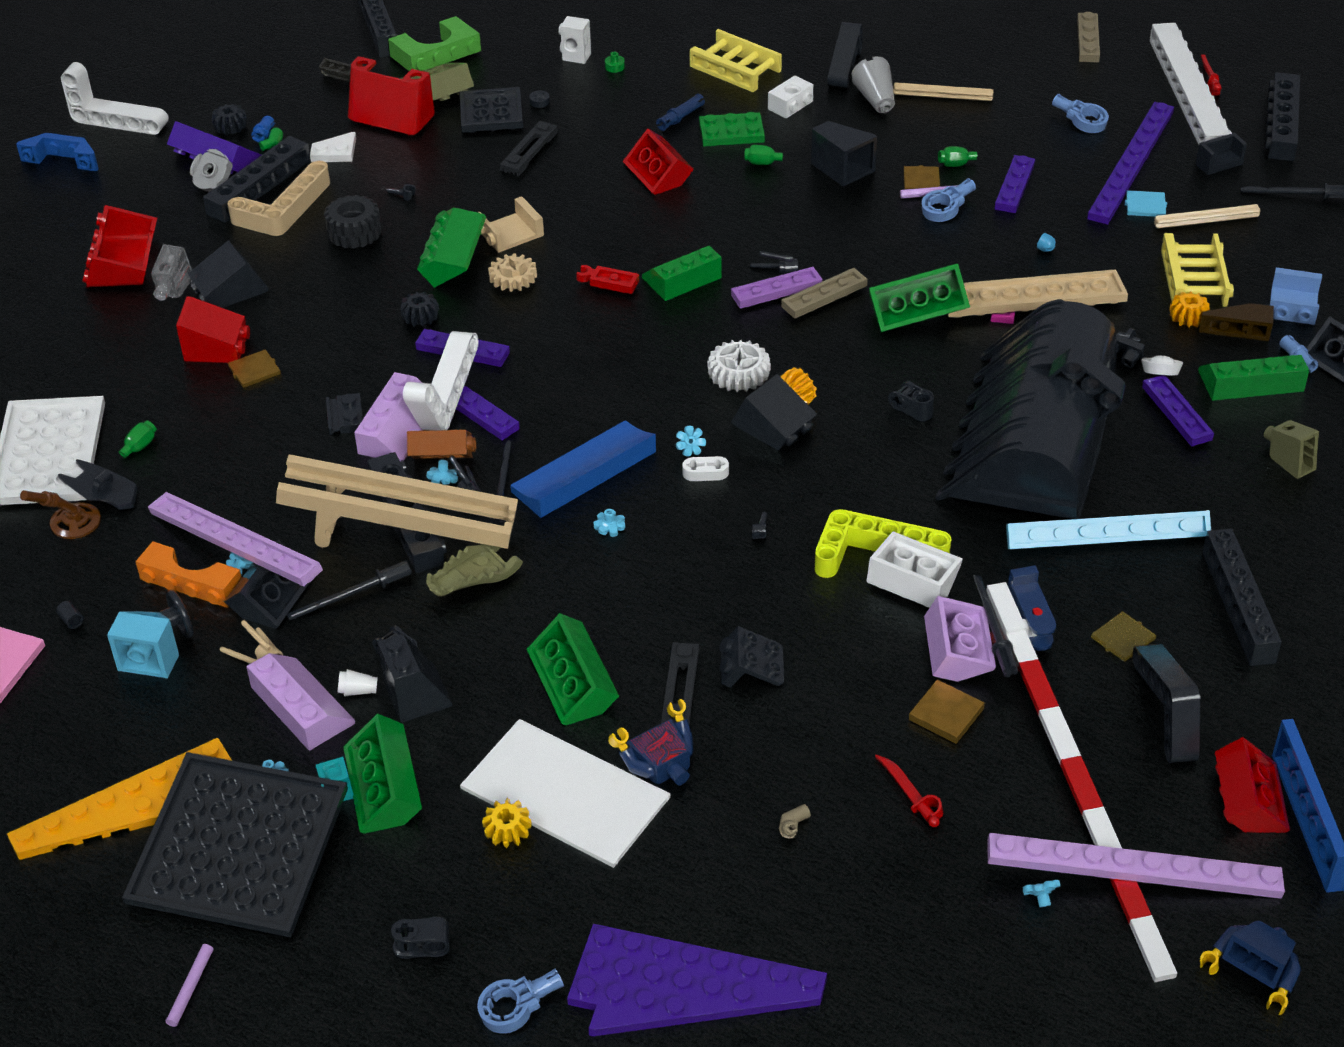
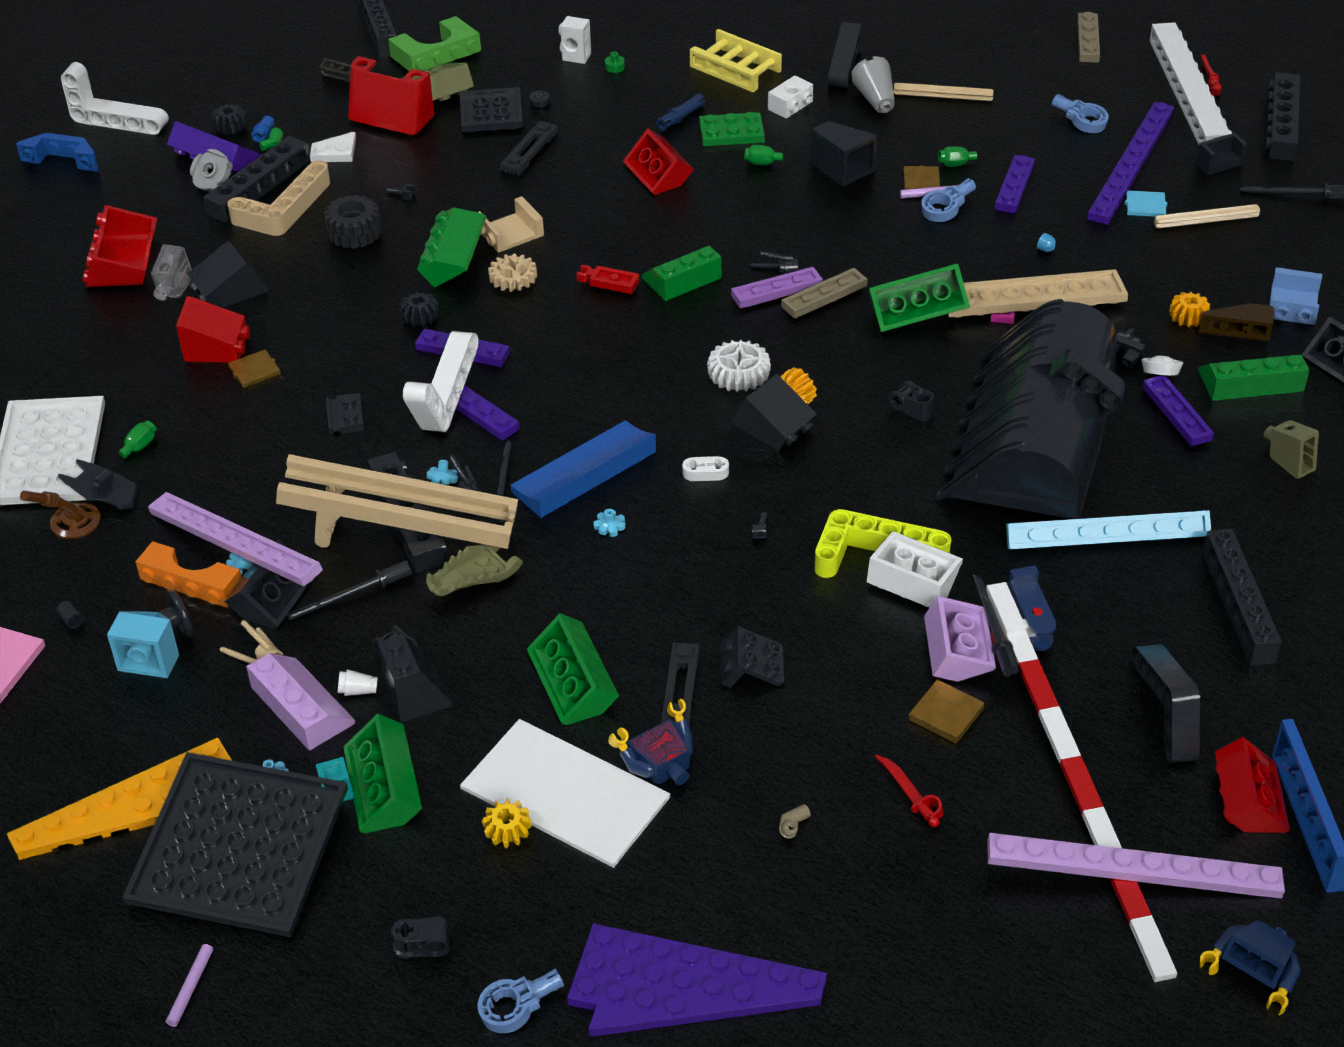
(387, 421): lavender slope -> none
(440, 444): dark orange window -> none
(690, 441): medium azure plant -> none
(1042, 891): medium azure plant -> none
(1122, 635): clear yellow piece -> none
(1176, 276): light yellow fence -> none
(1292, 347): medium blue pin -> none

